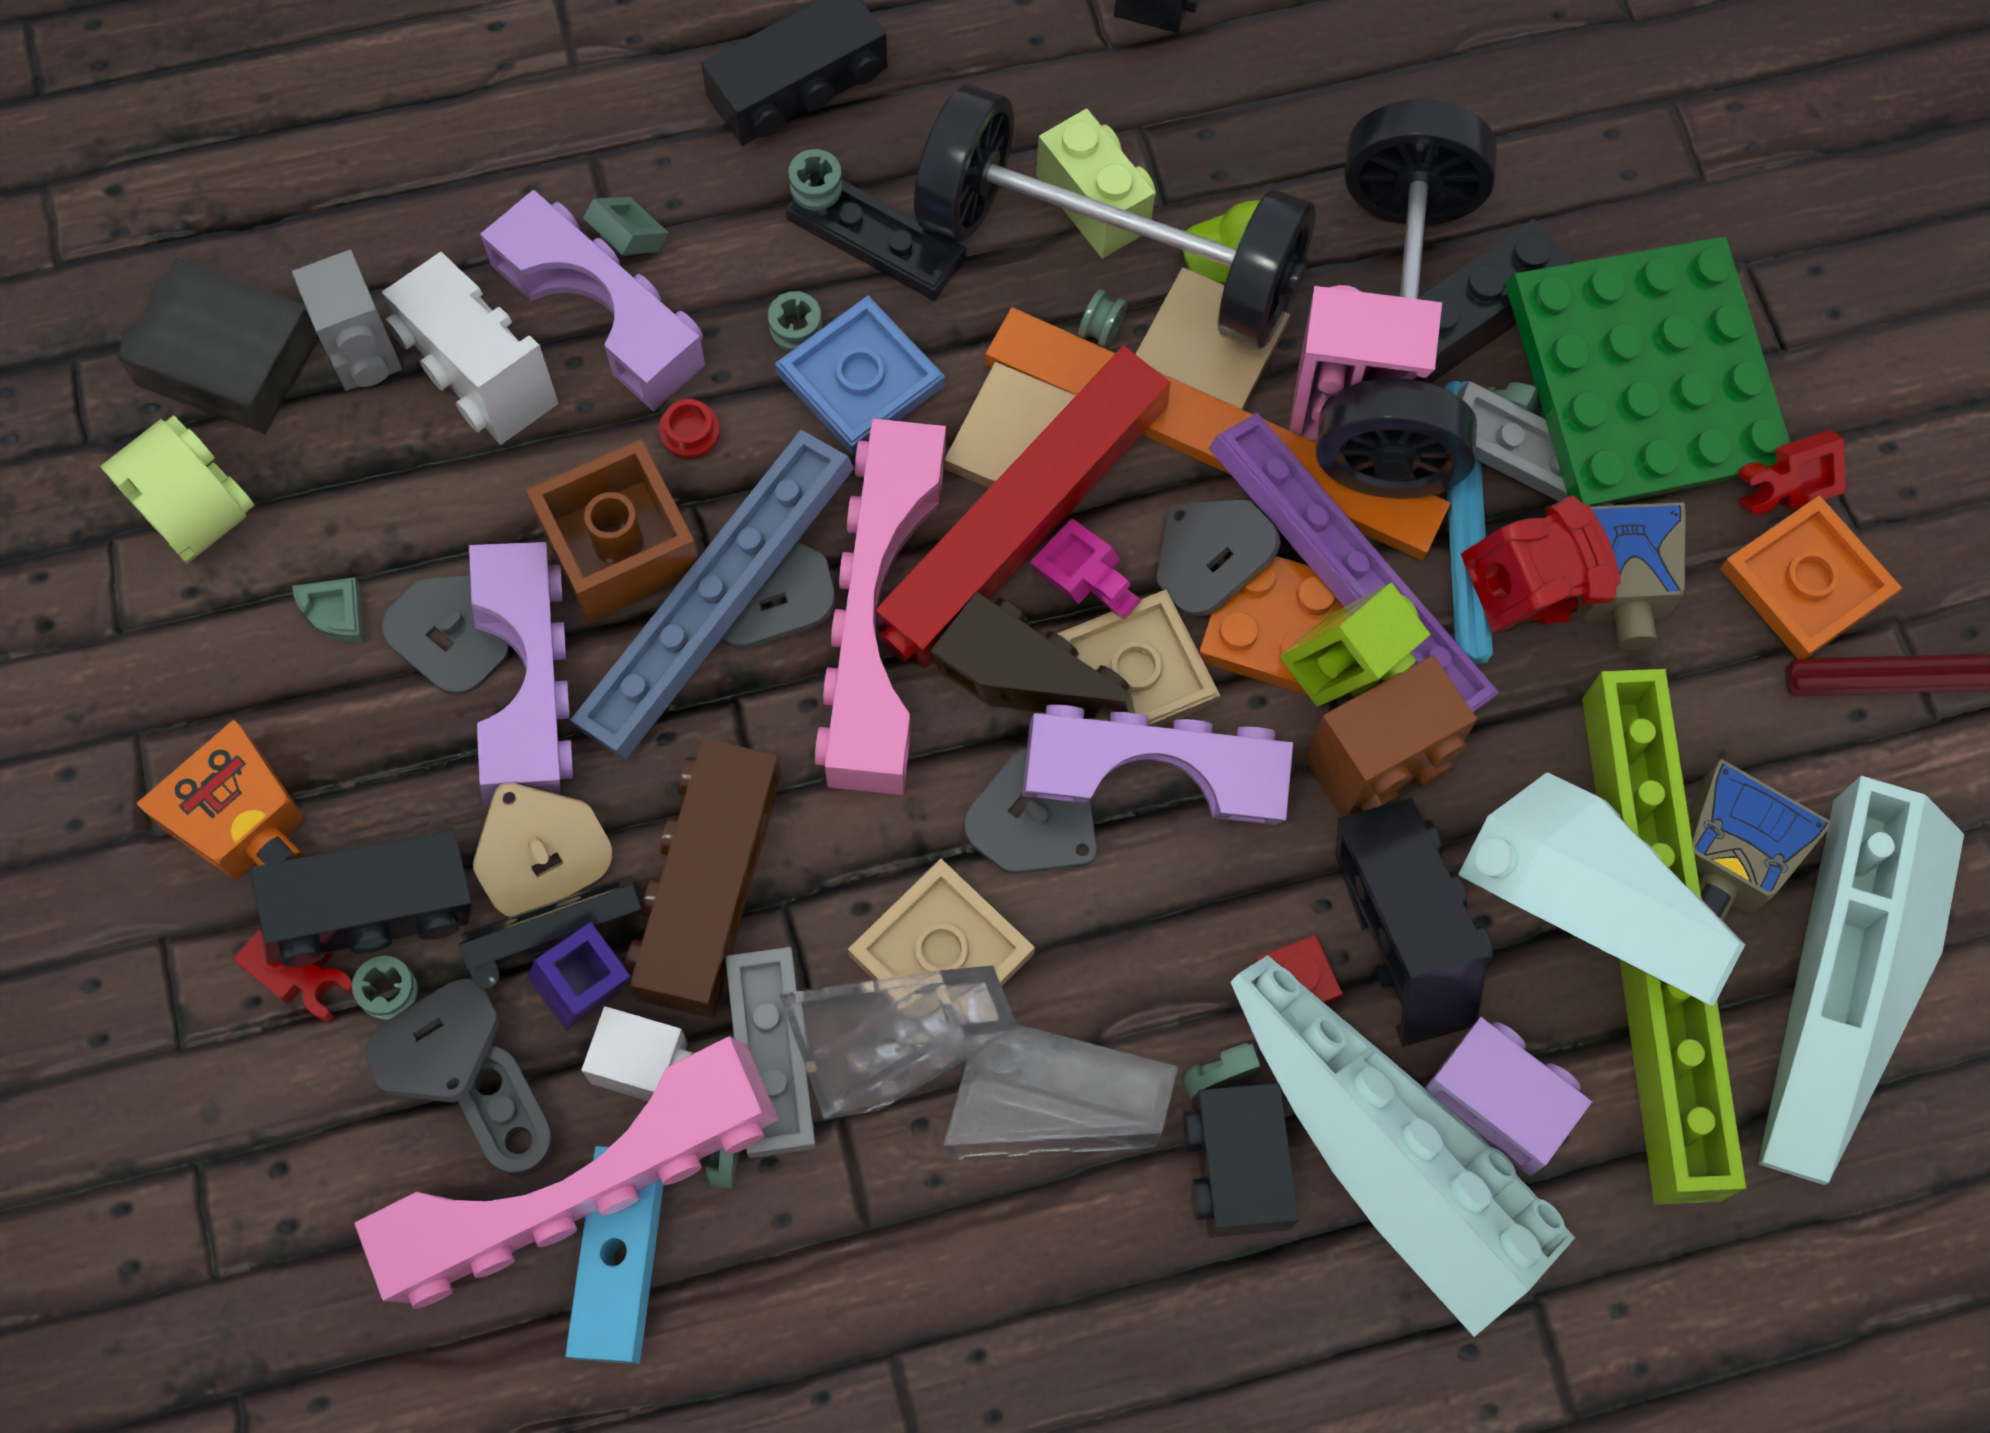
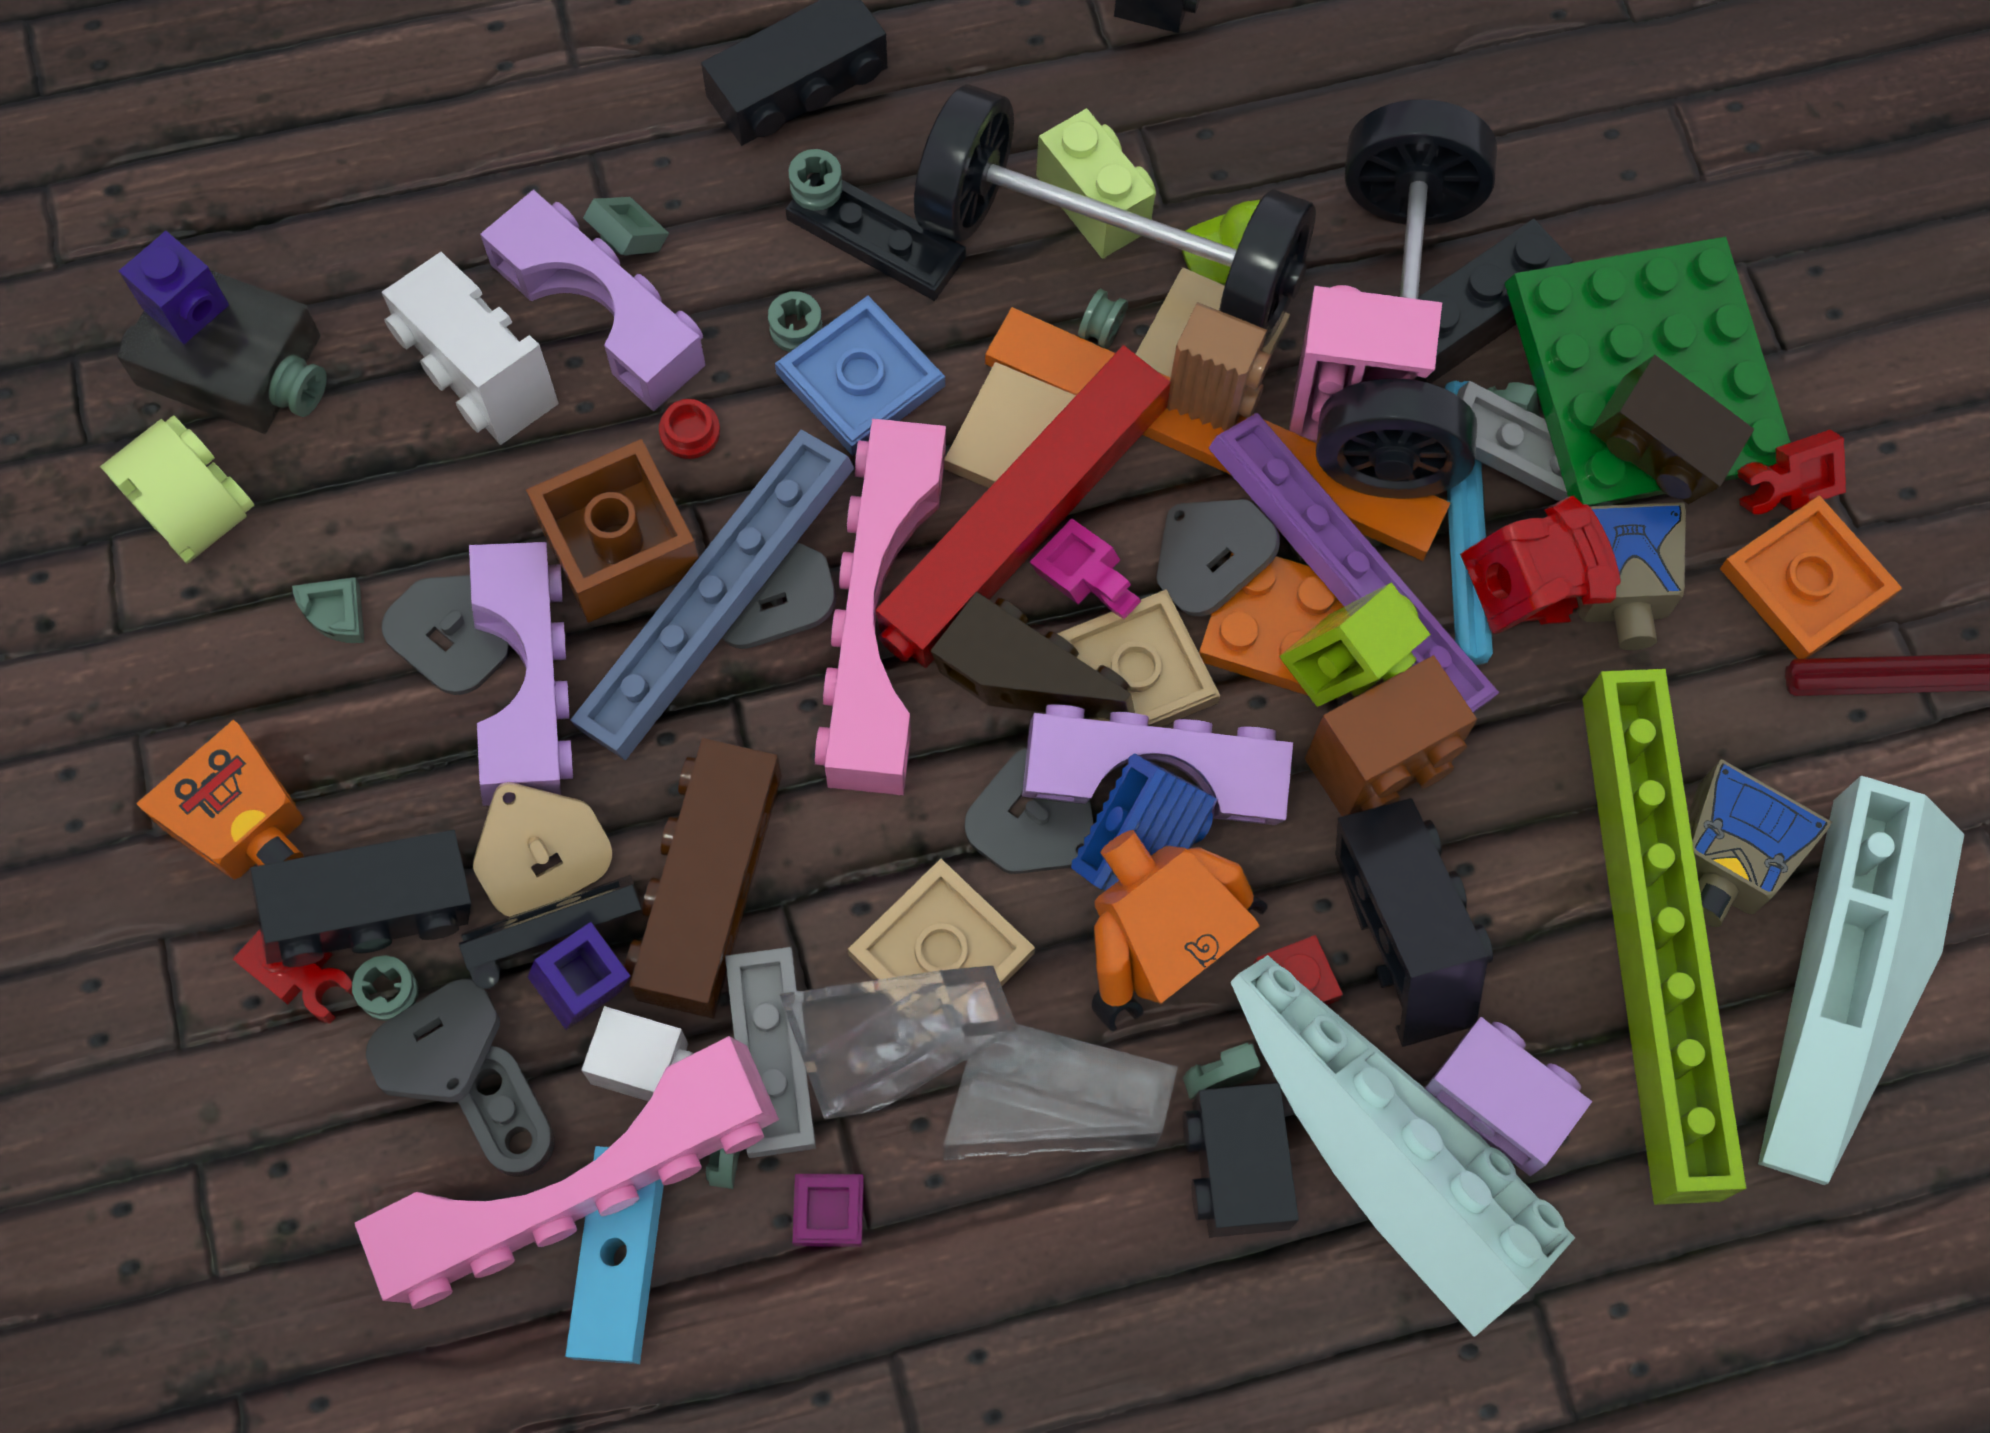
(174, 287): none -> dark purple brick
(297, 385): none -> sand green bush
(347, 320): light grey brick -> none
(828, 1210): none -> magenta tile
(1154, 805): none -> blue brick
(1164, 921): none -> orange torso
(1218, 368): none -> medium nougat brick
(1593, 877): light aqua wedge -> none
(1672, 430): none -> dark brown brick

